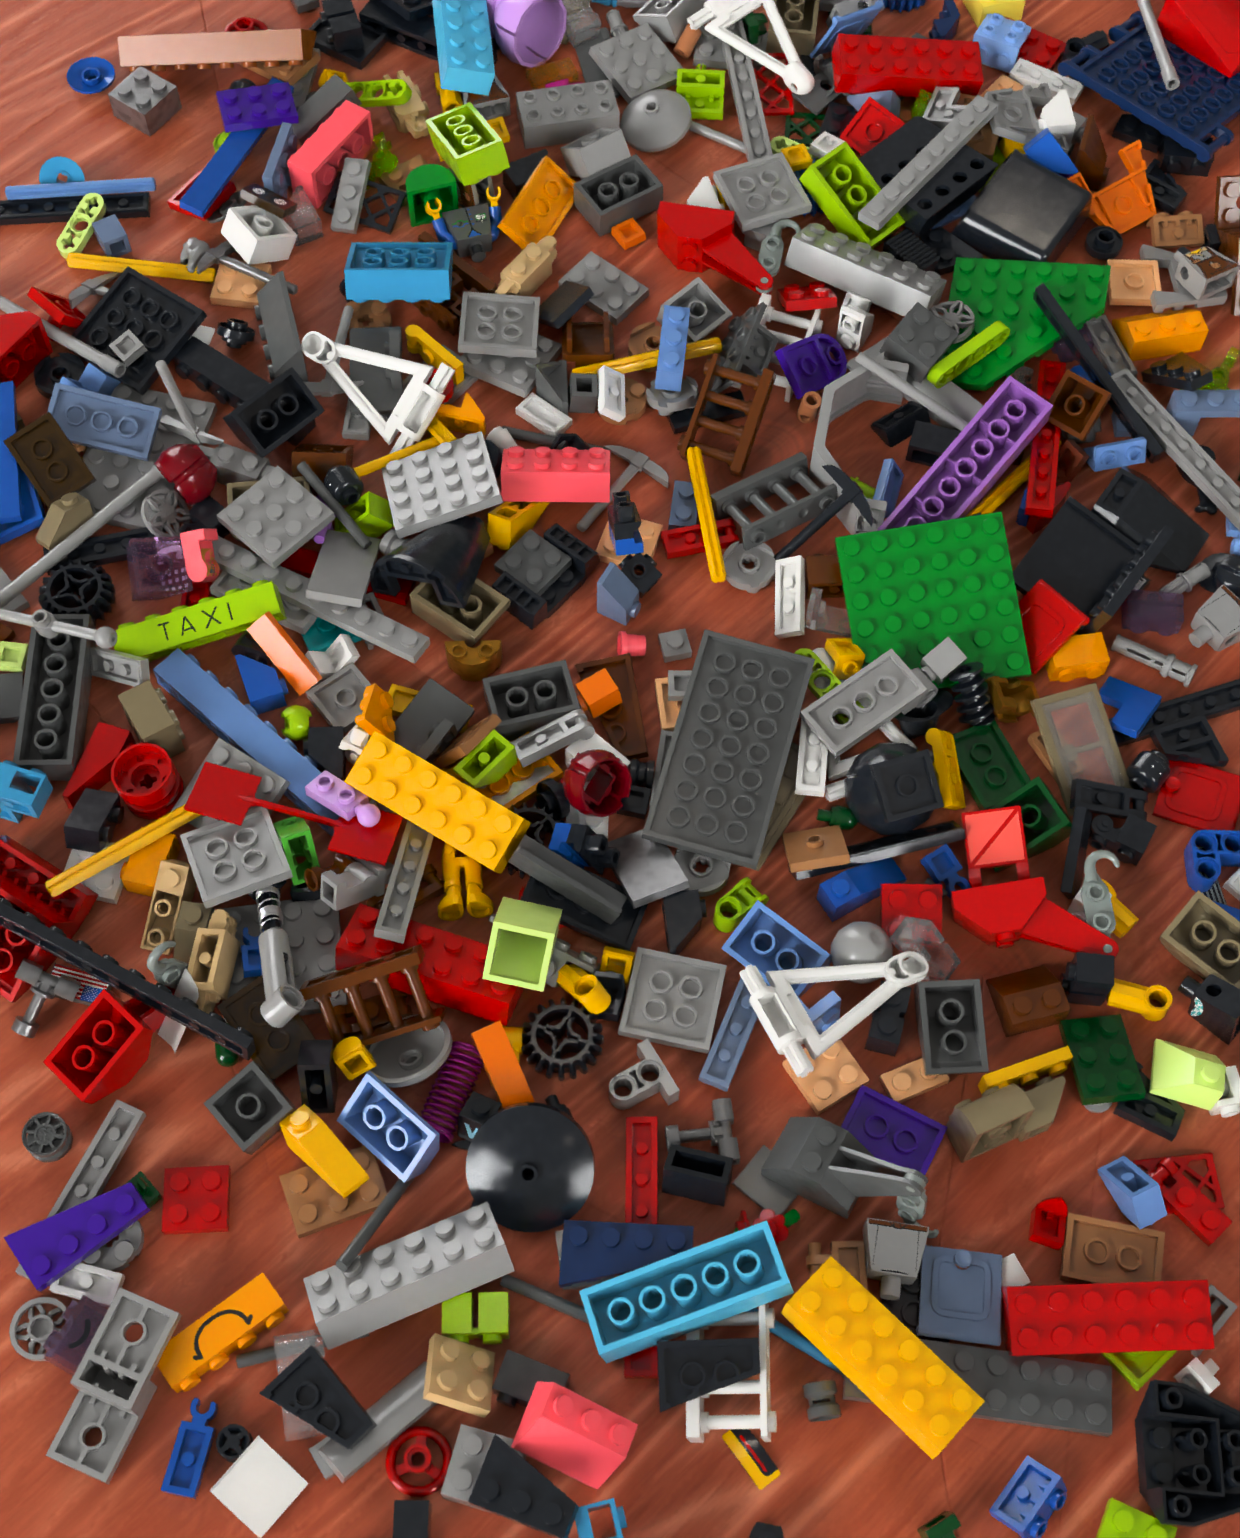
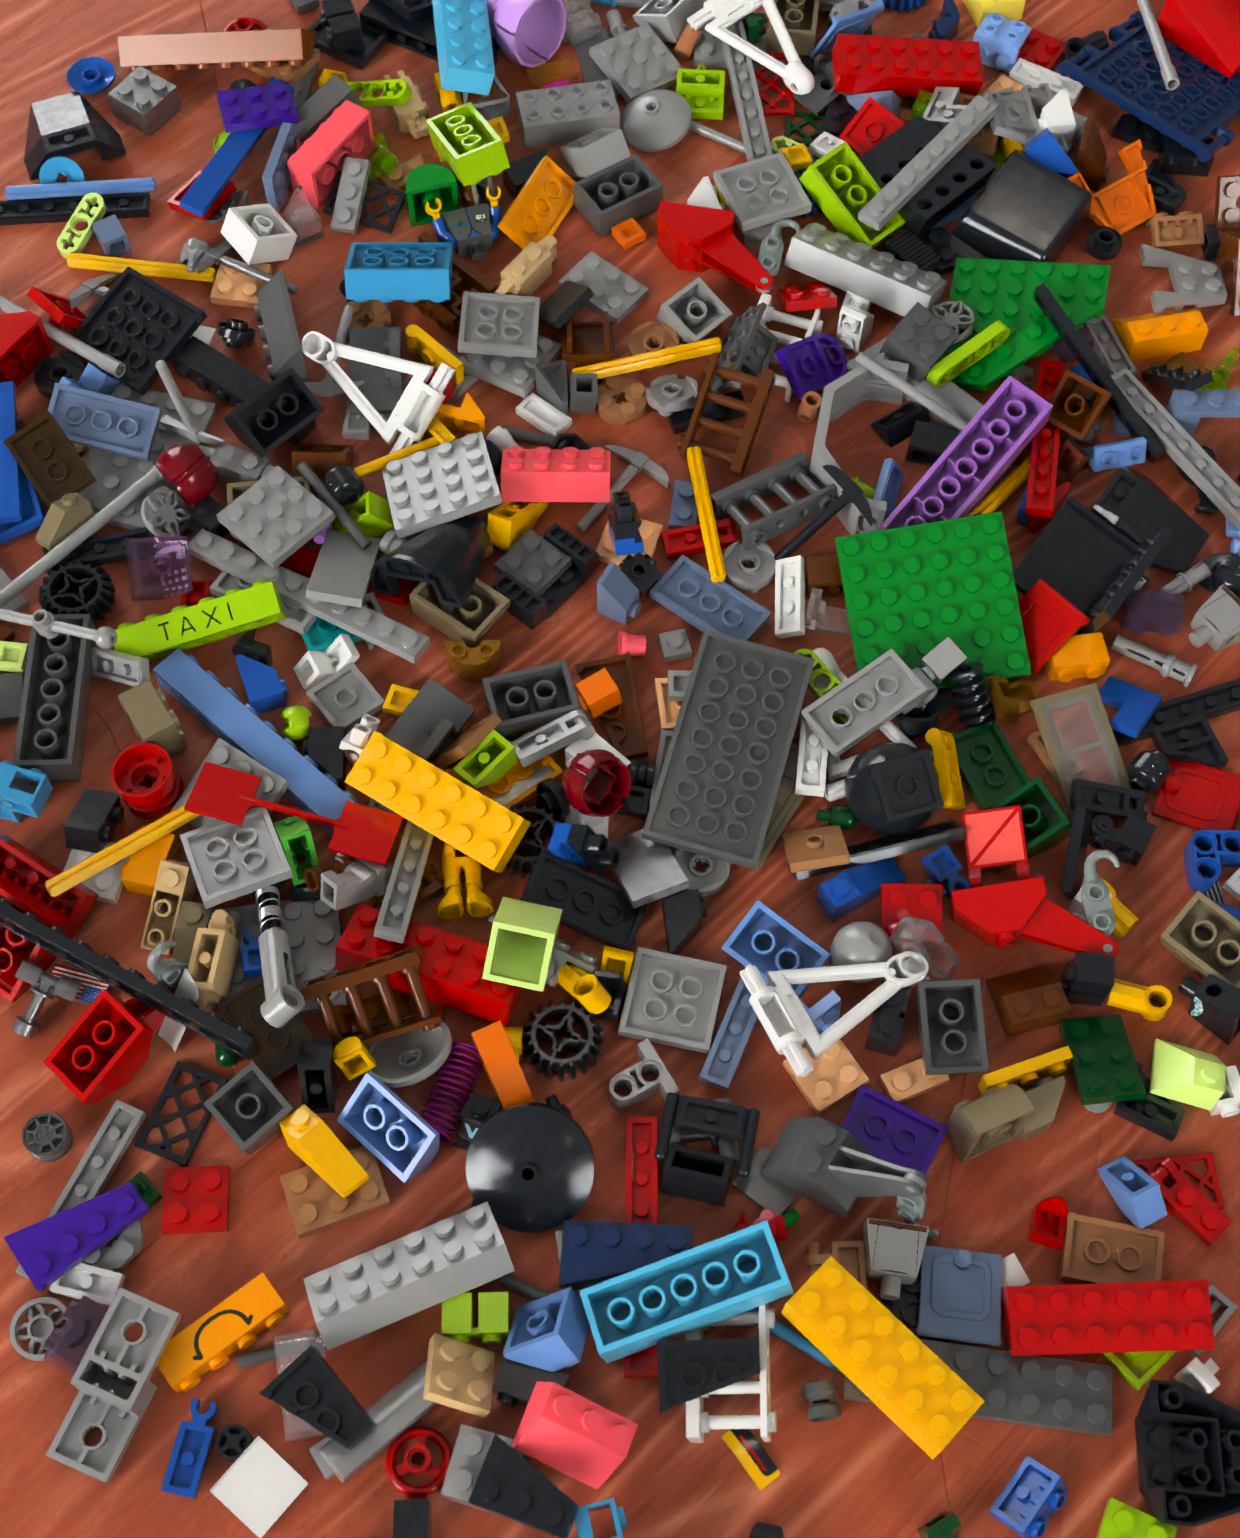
(67, 127): none -> black wedge
(97, 760): red slope -> none
(128, 347): light grey plate -> none
(155, 1119): none -> black window
(200, 555): coral leg -> none
(268, 200): dark brown tile -> none
(284, 653): tile -> none
(343, 799): lavender plate -> none
(372, 1224): dark grey bar -> none
(376, 712): light orange wing -> none
(548, 1332): none -> medium blue slope
(568, 879): dark grey panel -> none
(611, 393): white plate -> none
(672, 348): medium blue brick -> none
(708, 605): none -> sand blue plate
(711, 1119): none -> black plate
(738, 902): lime piece -> none
(847, 657): yellow bracket -> none
(1133, 281): light nougat plate -> none
(1204, 271): light grey torso -> none

